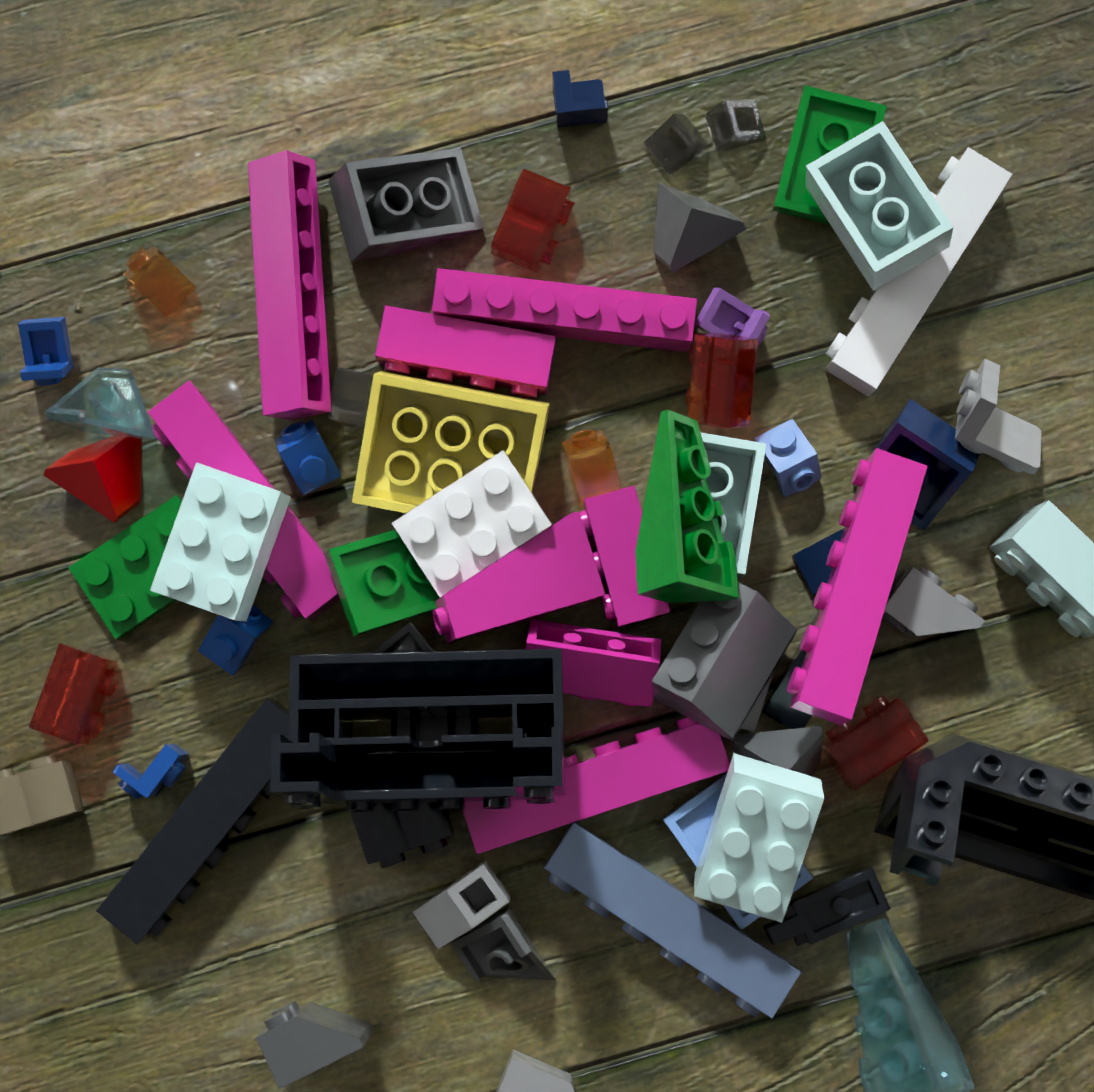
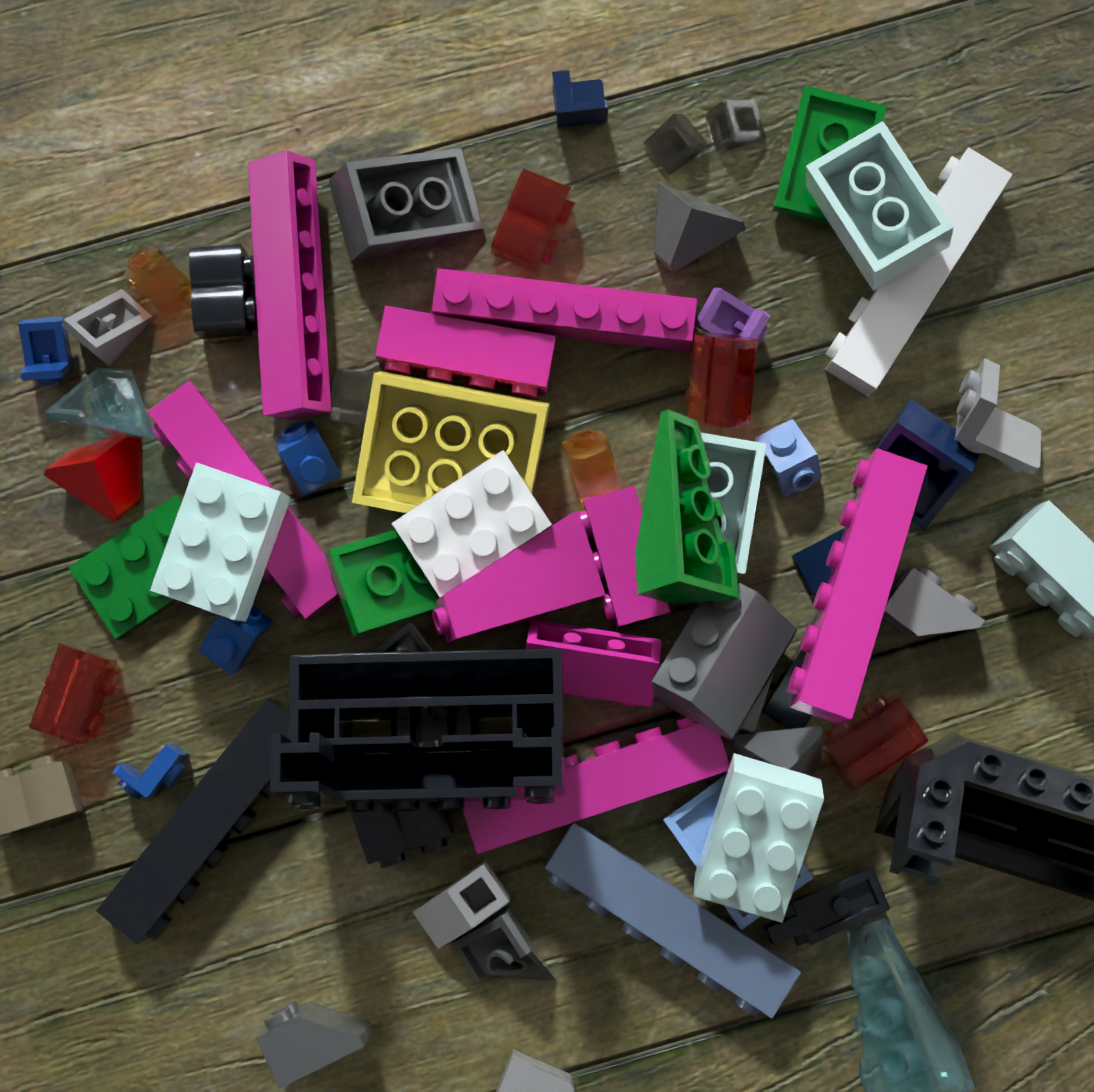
(108, 325): none -> light grey slope
(222, 291): none -> black brick

